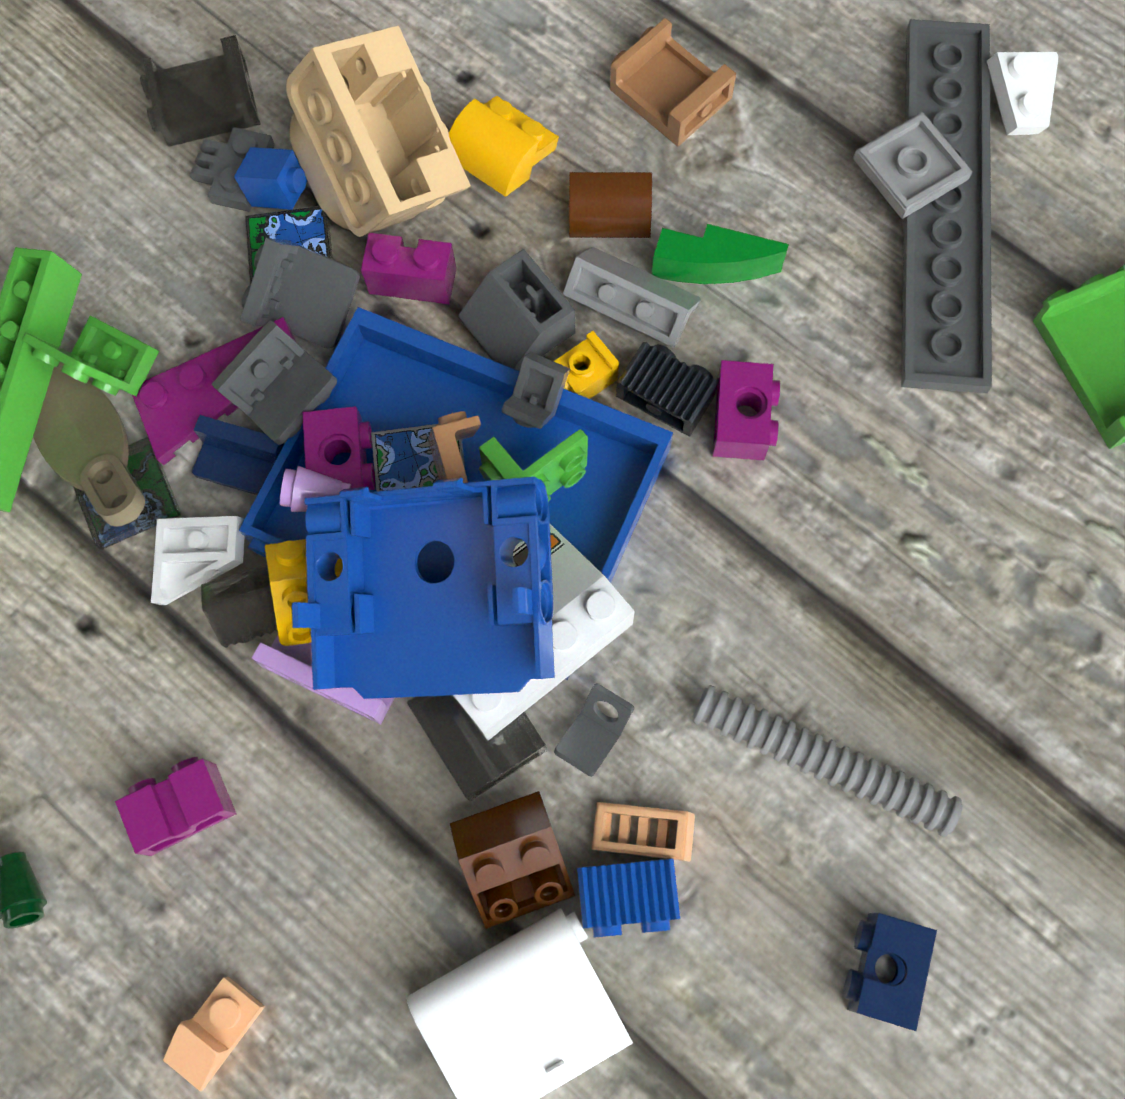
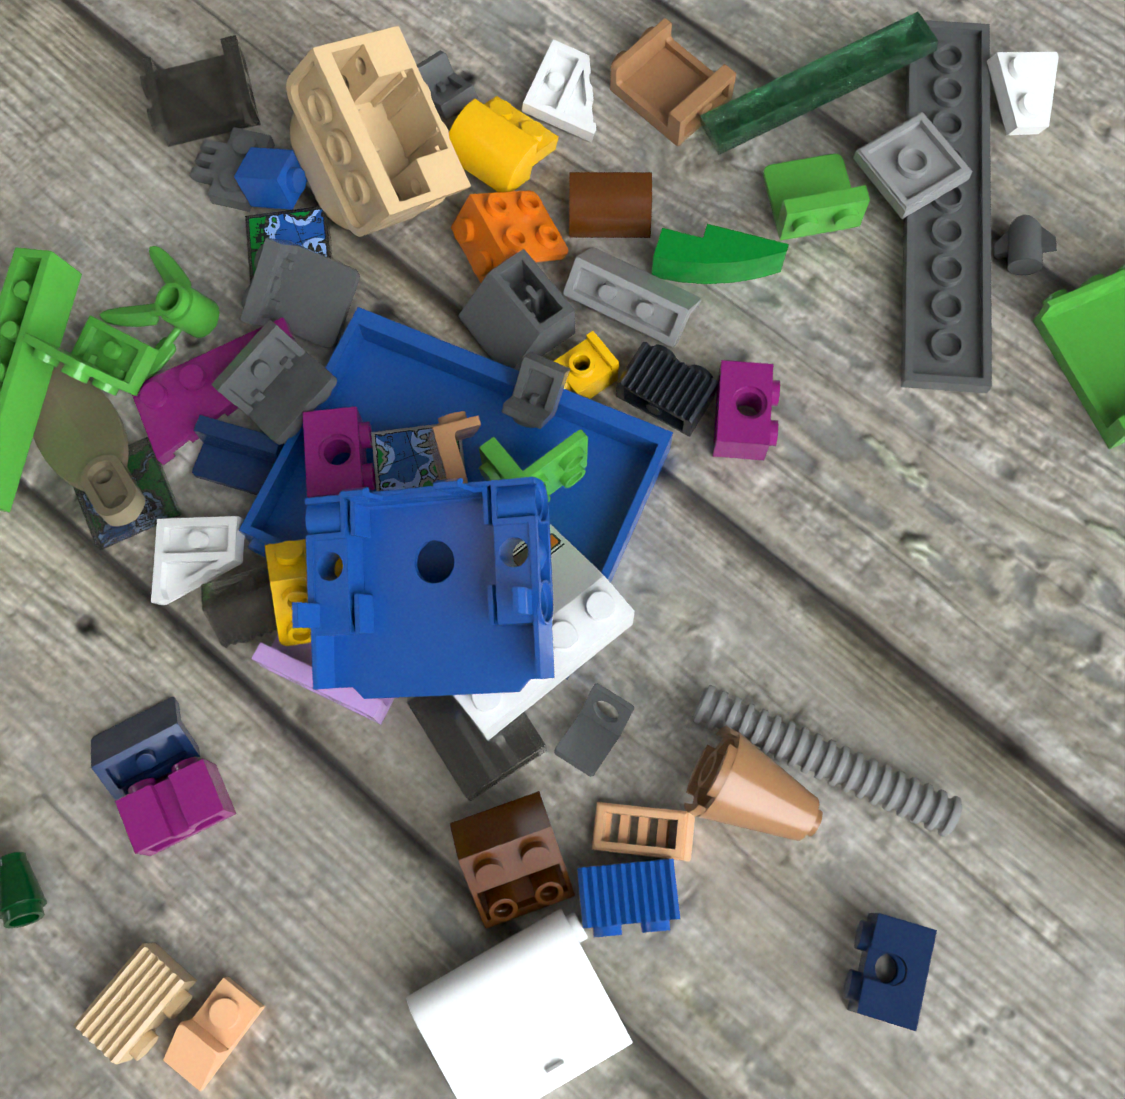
(136, 1003): none -> tan brick
(142, 747): none -> dark blue panel
(175, 303): none -> bright green plant
(307, 484): lavender cone -> none
(409, 272): magenta brick -> none
(448, 90): none -> dark grey bracket
(502, 224): none -> orange bracket
(563, 91): none -> white wing
(750, 790): none -> medium nougat cone
(813, 196): none -> bright green bracket
(819, 82): none -> clear green plate
(1025, 245): none -> dark grey piece

